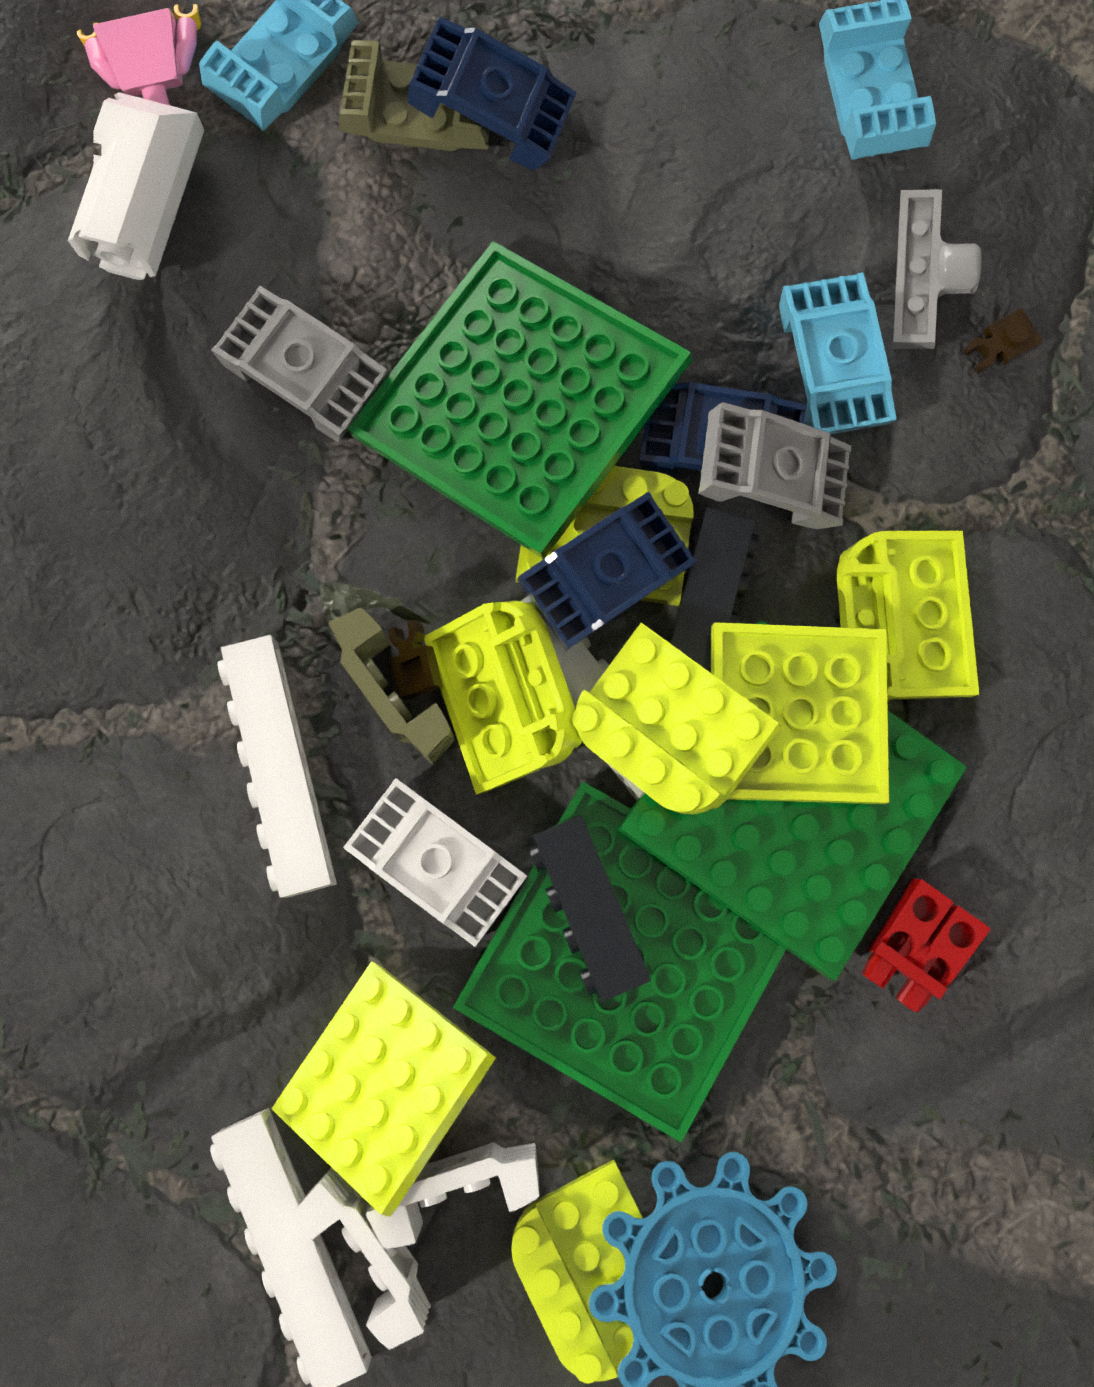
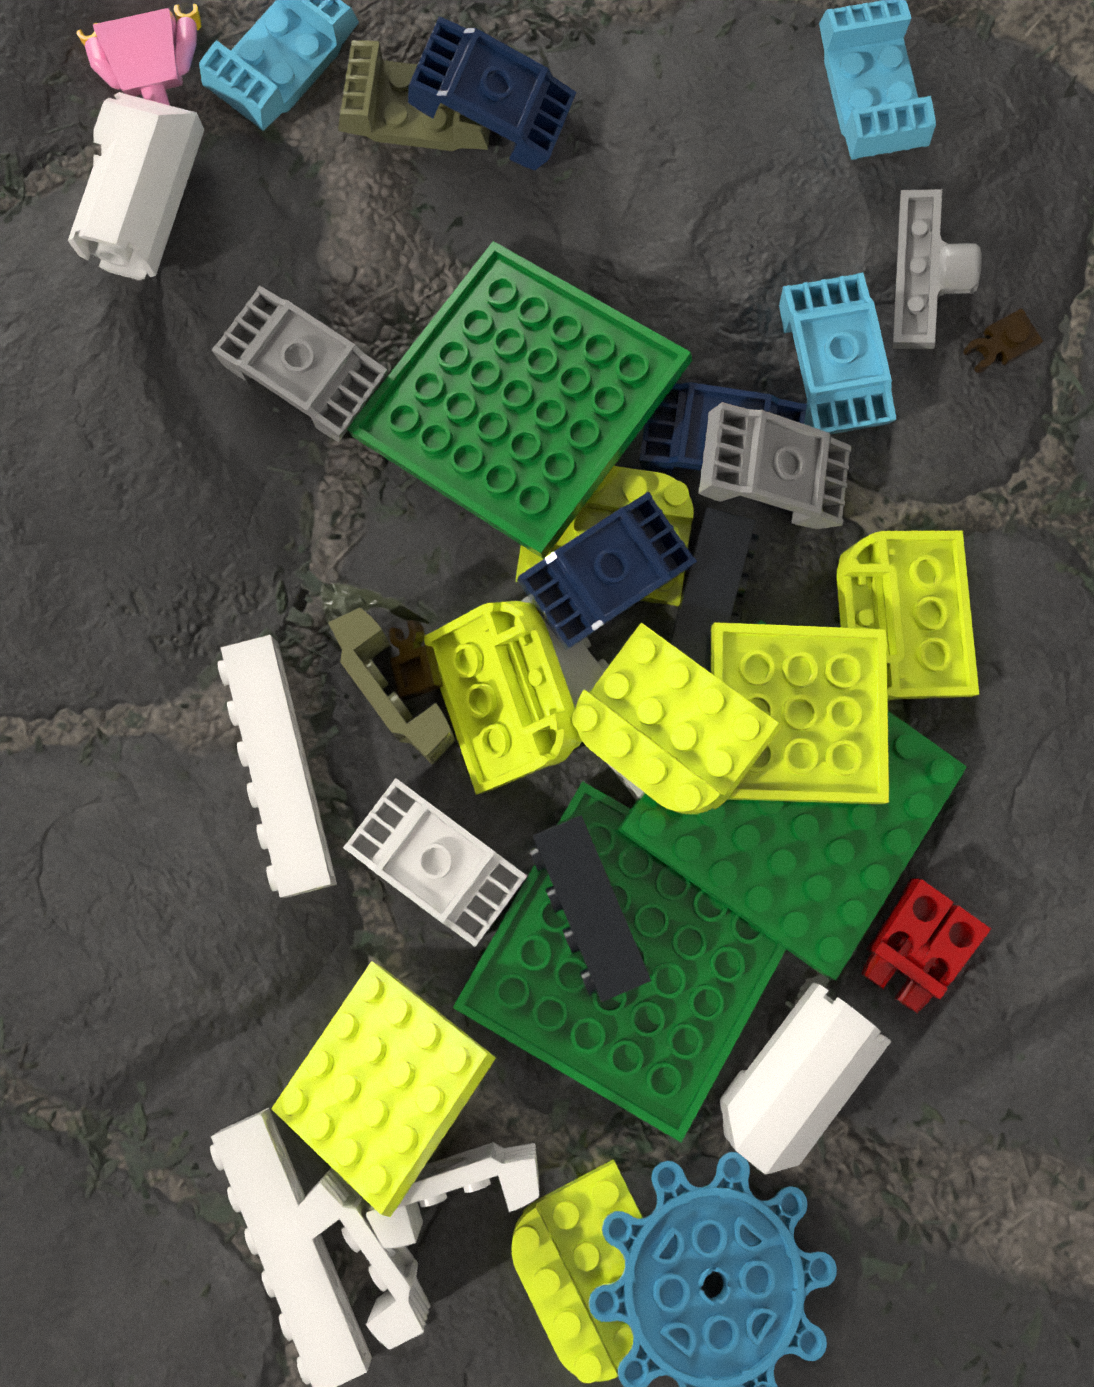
(799, 1081): none -> white brick

